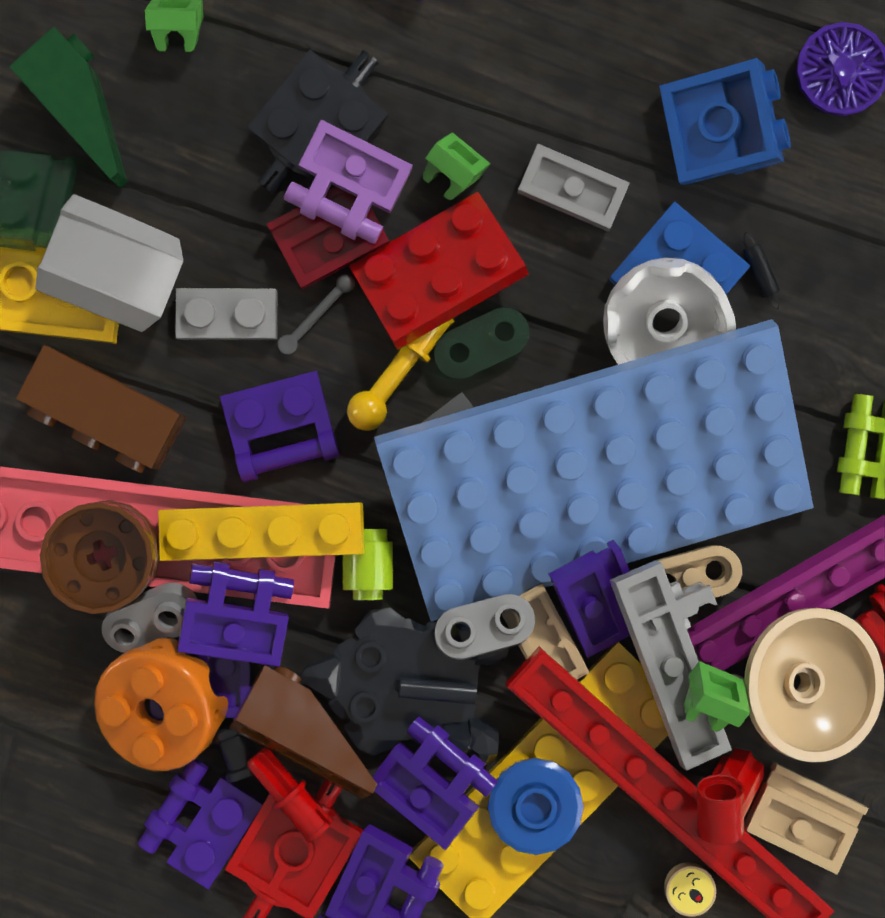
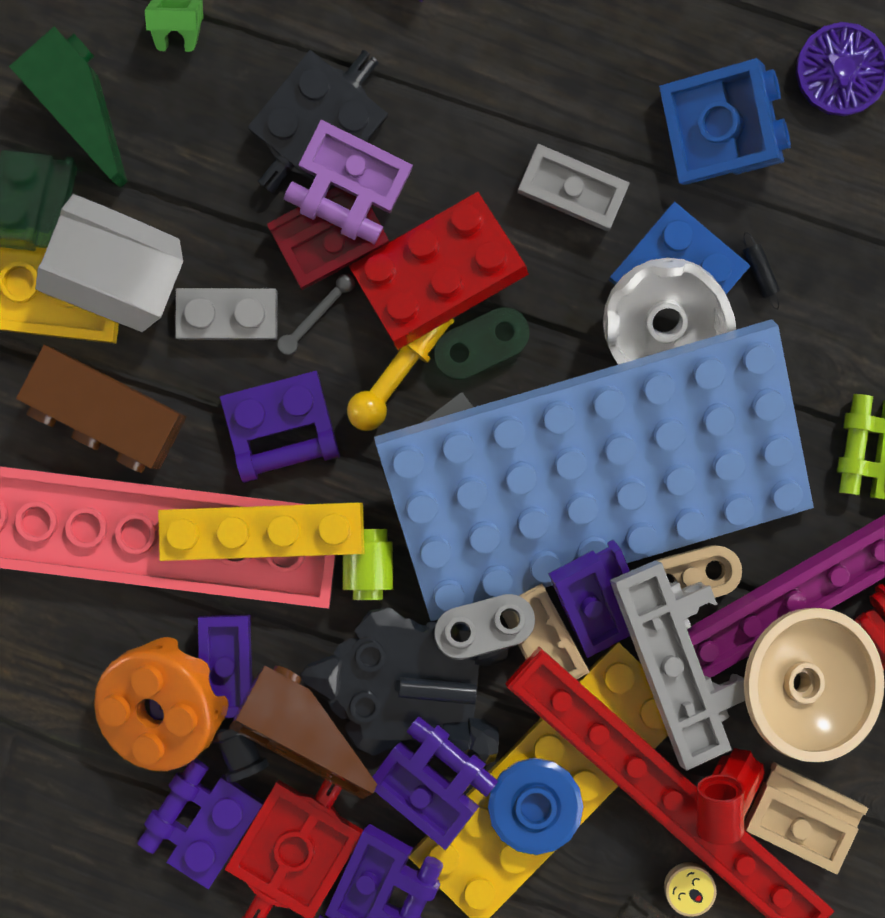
(92, 585): reddish brown wheel -> none
(146, 617): light grey plate -> none
(235, 630): dark purple plate -> none
(289, 795): red axle -> none
(457, 162): bright green tile -> none
(717, 695): bright green tile -> none

